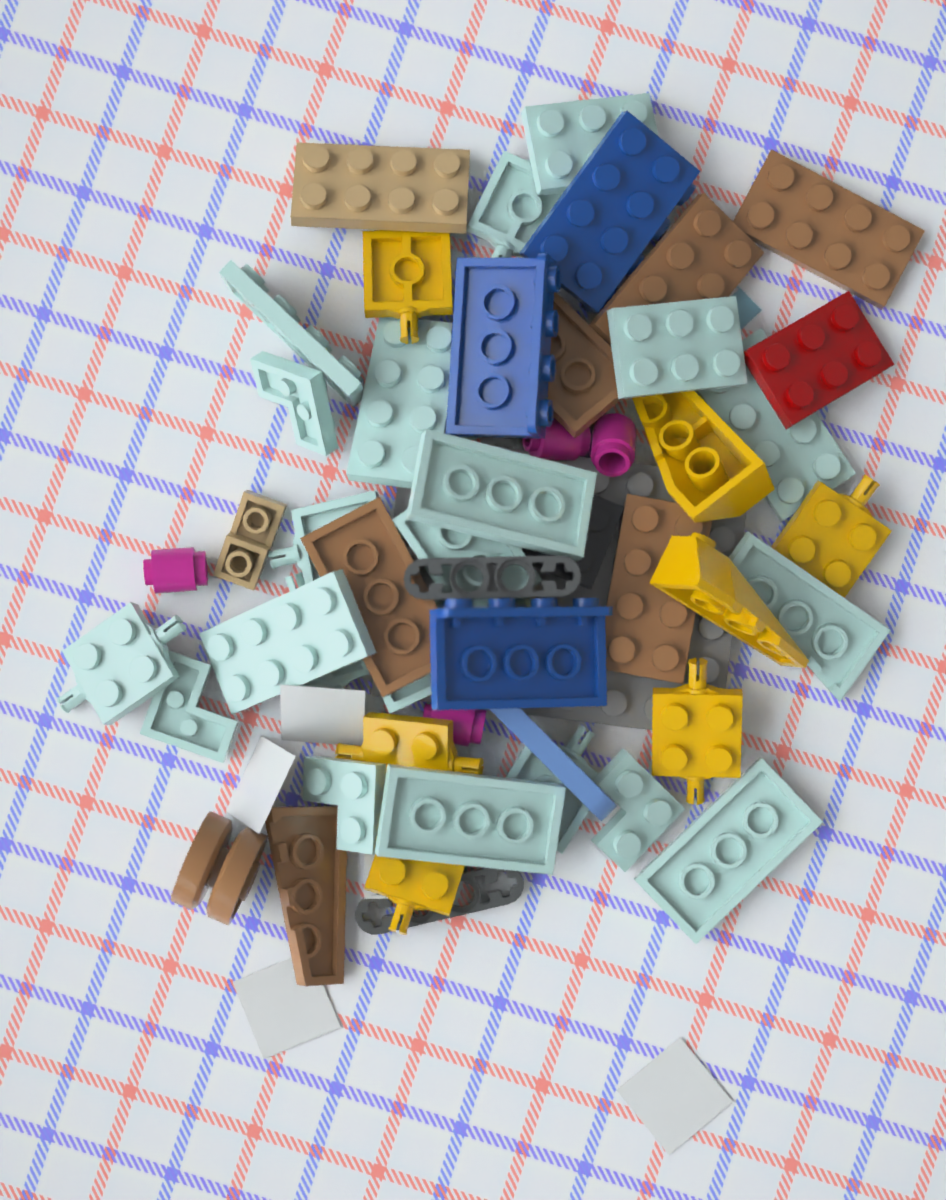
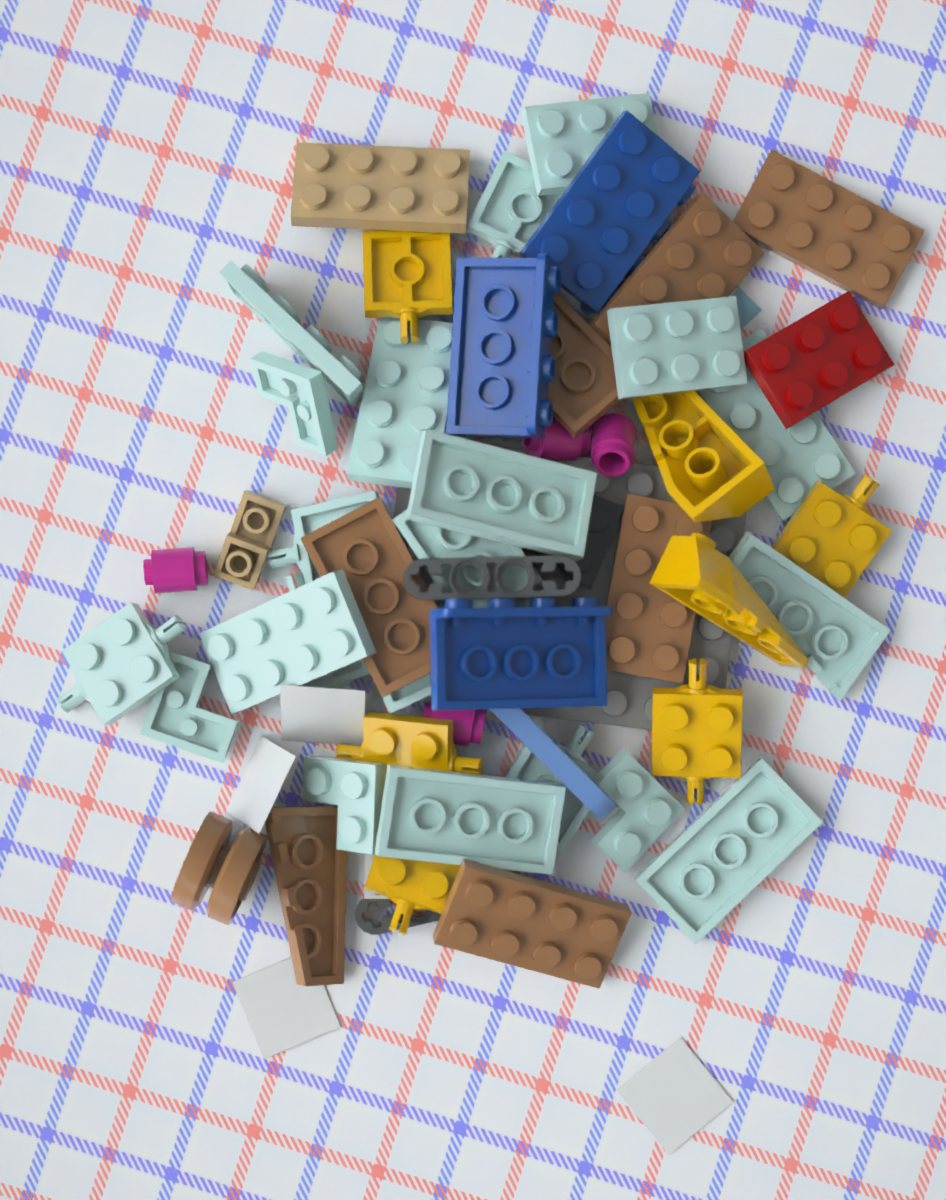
(531, 923): none -> medium nougat plate

